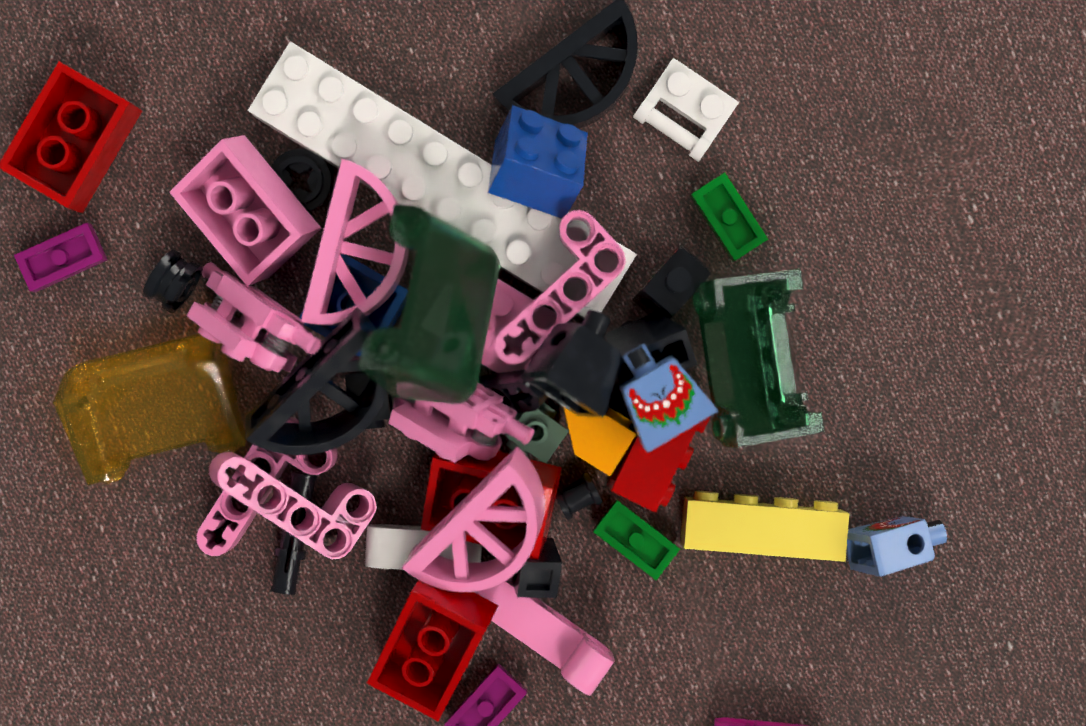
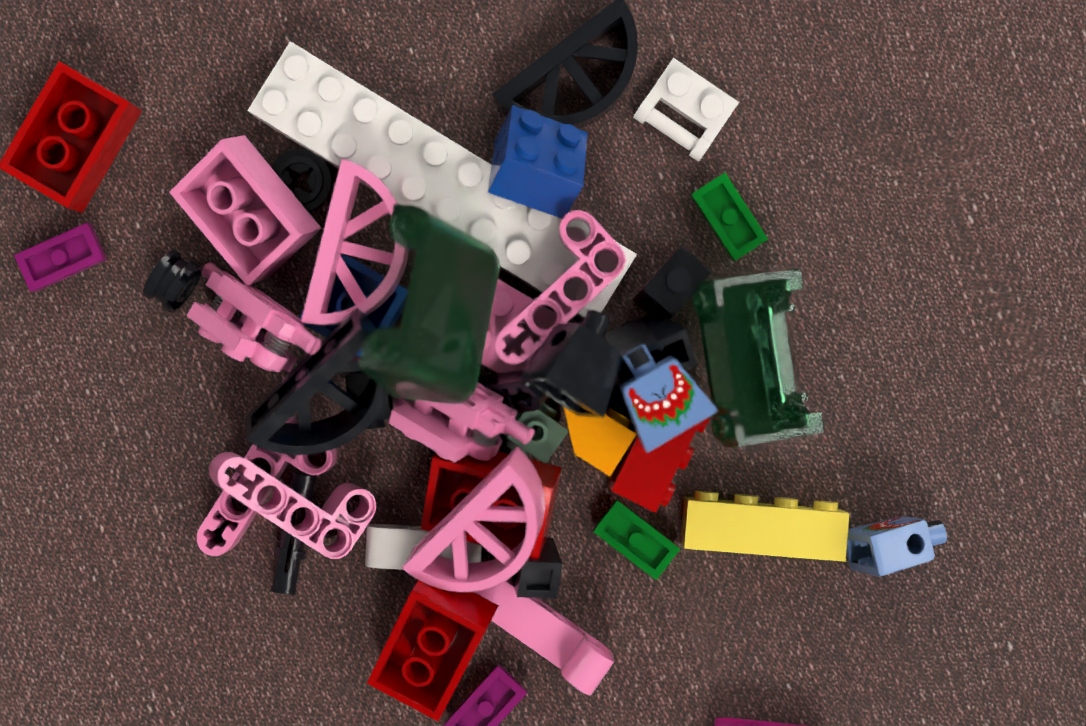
(148, 405): clear yellow windscreen -> none
(577, 496): black bush -> none

